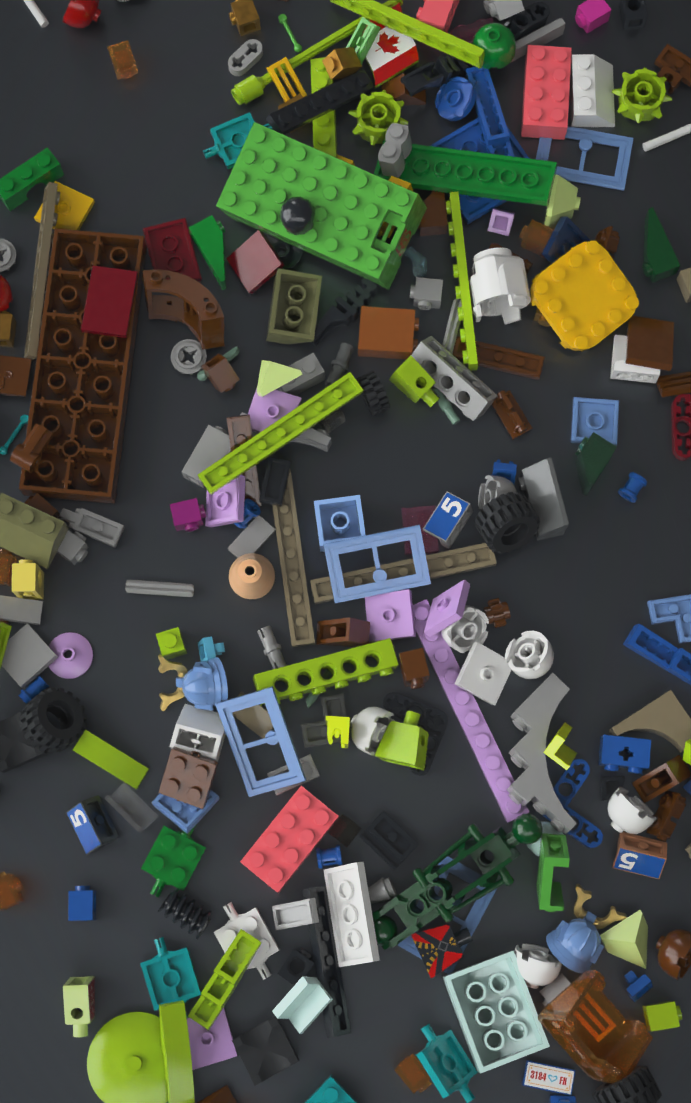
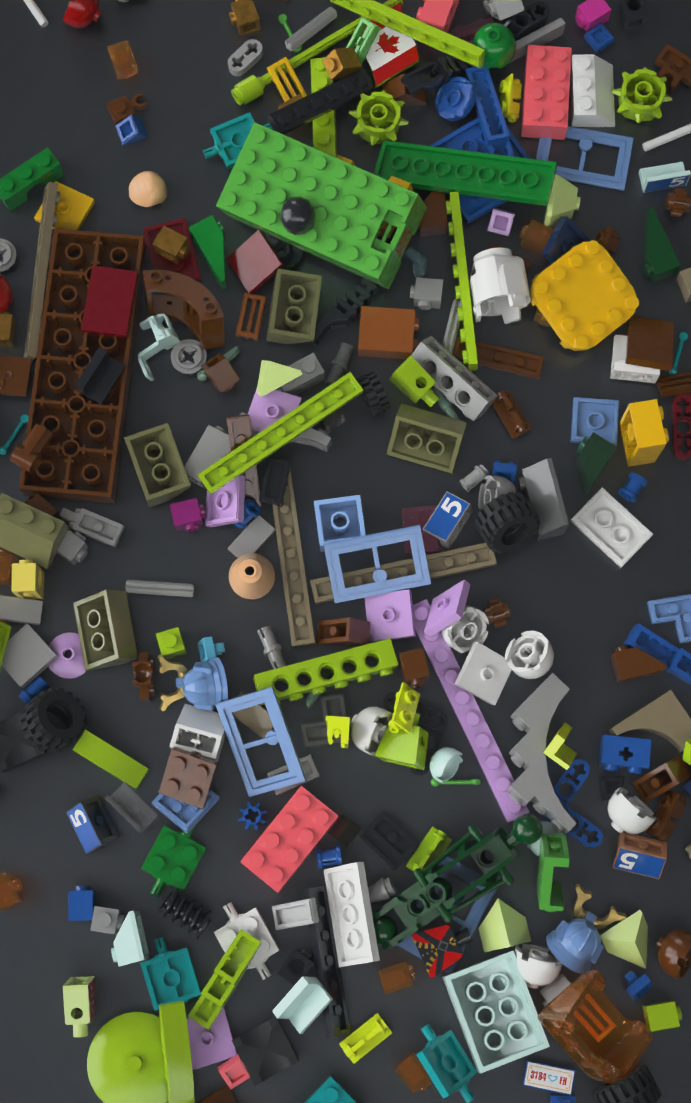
(99, 376): none -> black panel
(105, 629): none -> olive slope
(107, 920): none -> light grey brick
(122, 108): none -> reddish brown plate
(130, 942): none -> light aqua slope
(131, 129): none -> blue slope
(143, 676): none -> reddish brown plate
(147, 189): none -> light nougat hair
(157, 464): none -> olive slope
(165, 338): none -> light aqua piece
(171, 245): none -> pearl gold brick
(233, 1071): none -> coral tile
(246, 813): none -> blue gear
(248, 334): none -> dark orange tile
(311, 29): none -> light grey axle
(365, 1038): none -> neon yellow hinge
(395, 150): light grey brick -> none
(396, 977): none -> clear orange brick
(405, 709): none -> neon yellow hinge
(426, 438): none -> olive slope
(429, 850): none -> lime hinge
(435, 783): none -> bright green hinge
(445, 763): none -> light aqua hair
(474, 477): none -> light grey pin
(503, 928): none -> yellowish green slope
(510, 90): none -> neon yellow hinge
(599, 38): none -> blue tile
(611, 527): none -> white tile
(634, 664): none -> reddish brown slope
(643, 432): none -> yellow brick
(663, 177): none -> light aqua panel
(678, 202): none -> reddish brown gear
(682, 337): none -> teal hinge

